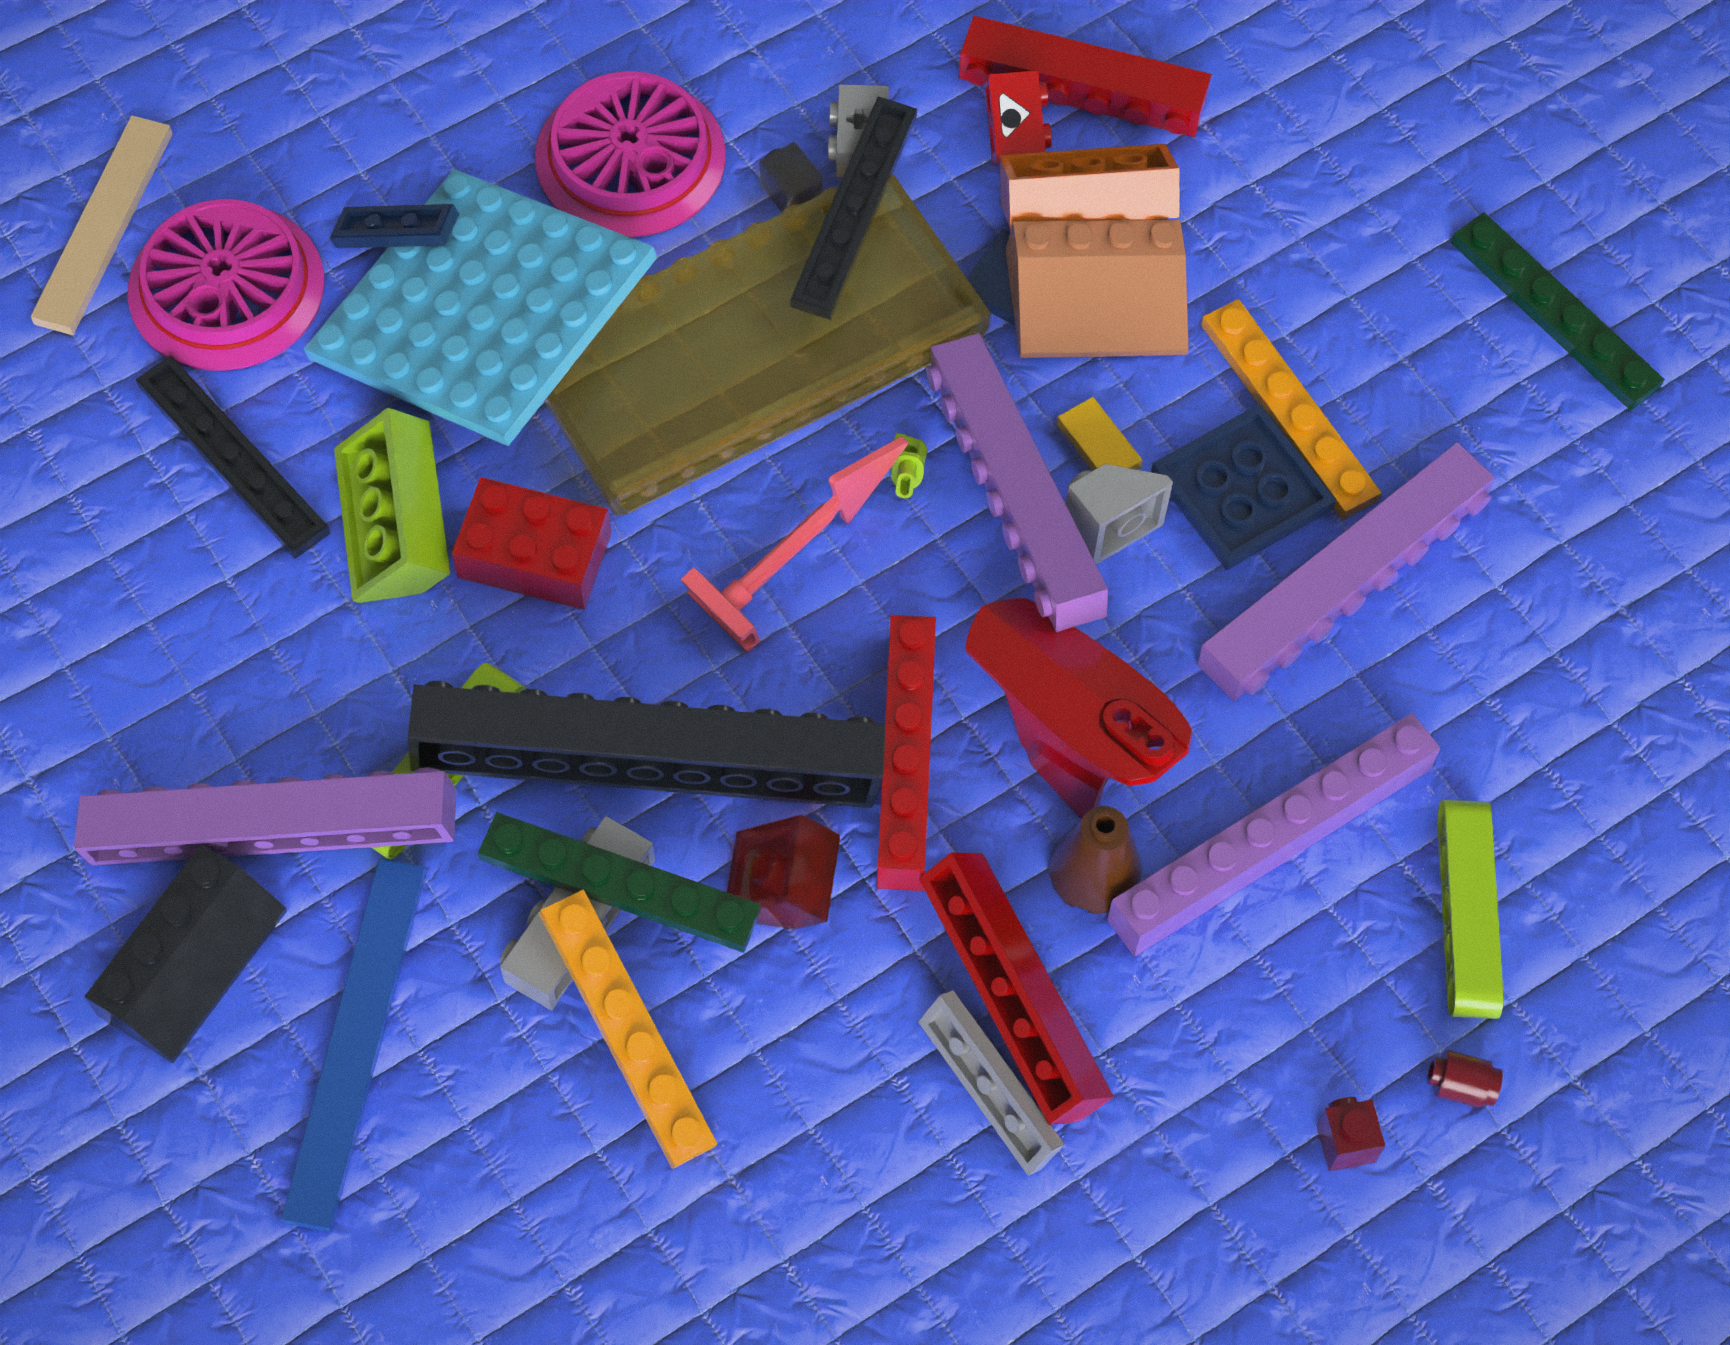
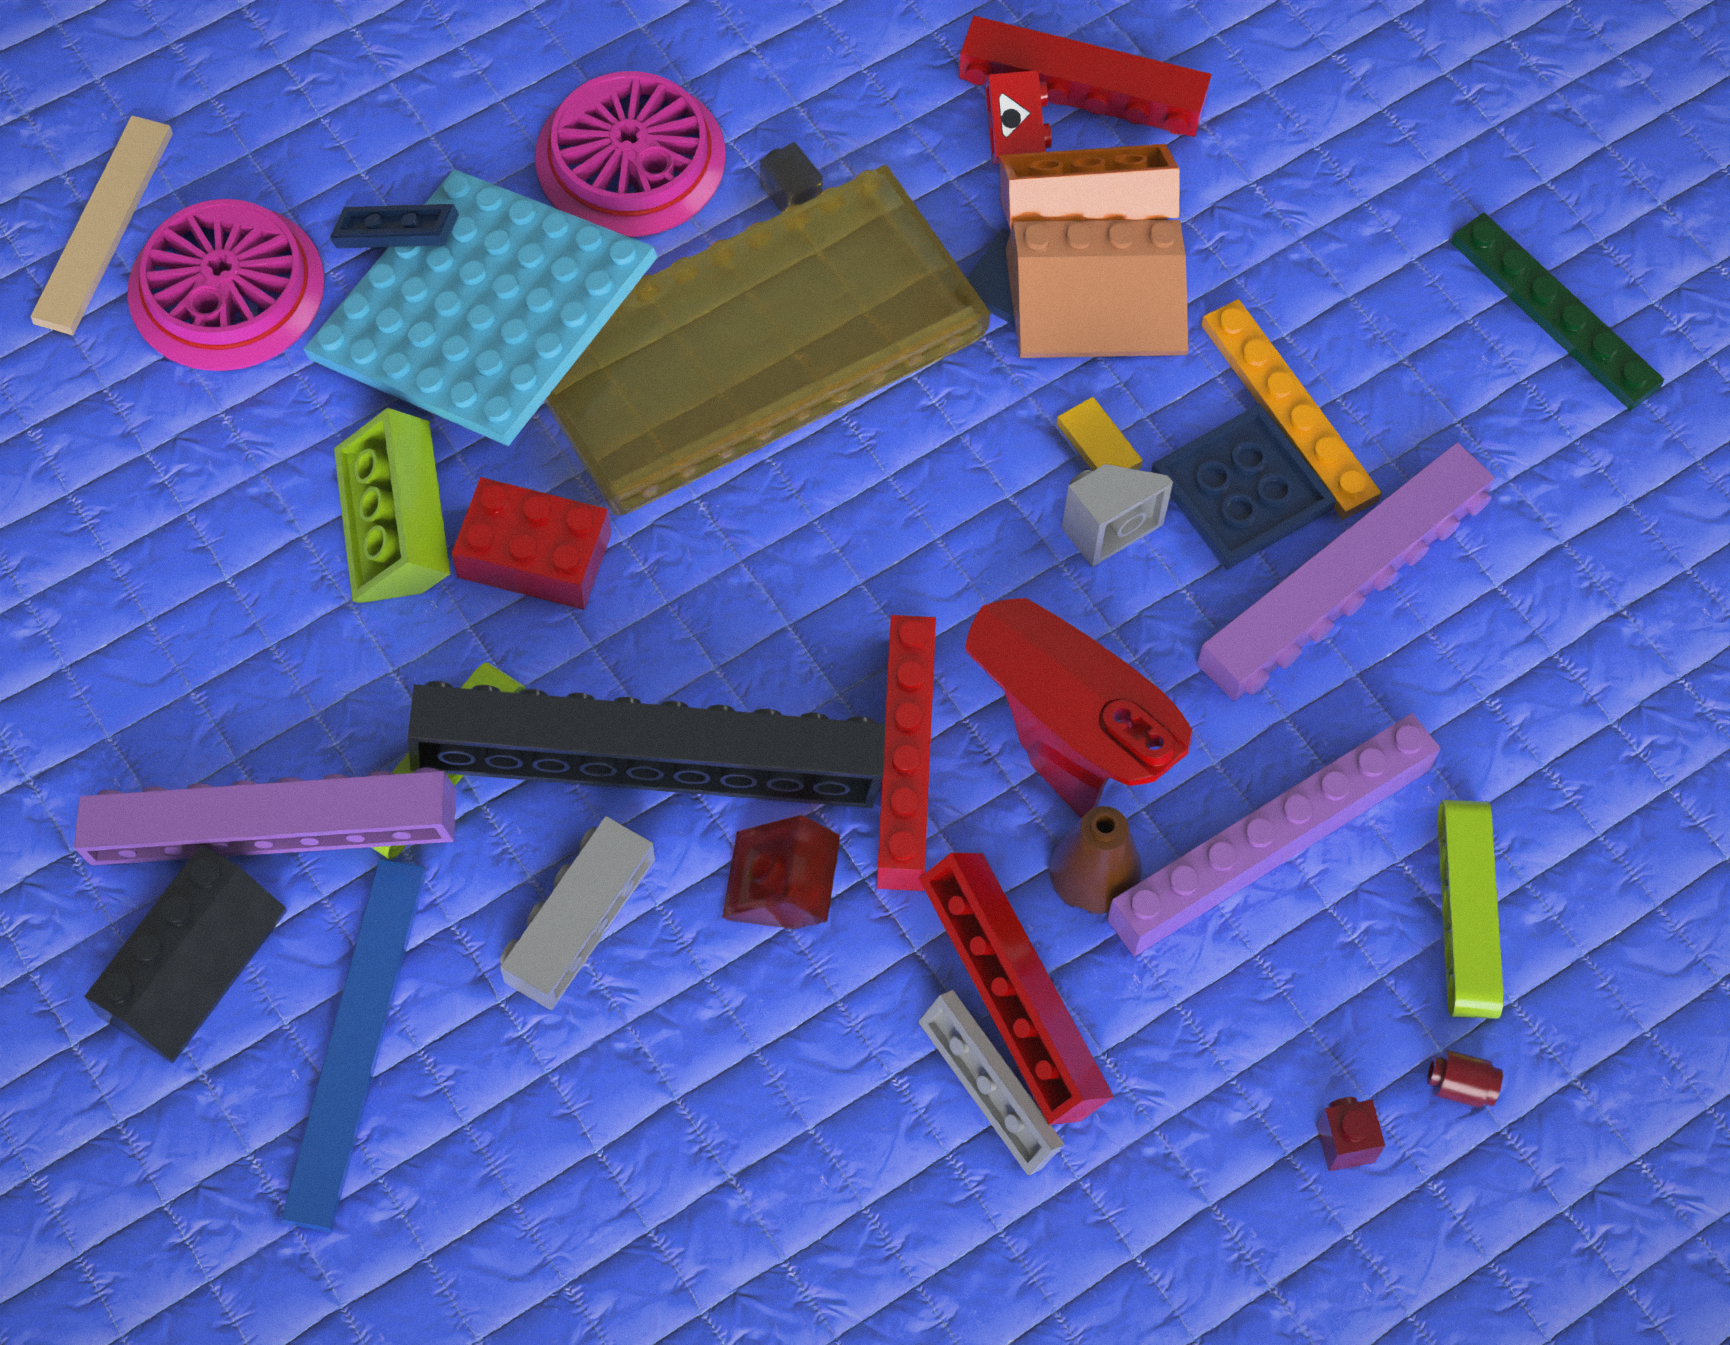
(233, 457): black tile -> none
(620, 882): dark green plate -> none
(628, 1029): light orange plate -> none
(850, 117): light grey brick -> none
(850, 491): coral piece -> none
(853, 208): black tile -> none
(909, 467): lime piece -> none
(1017, 484): medium lavender brick -> none

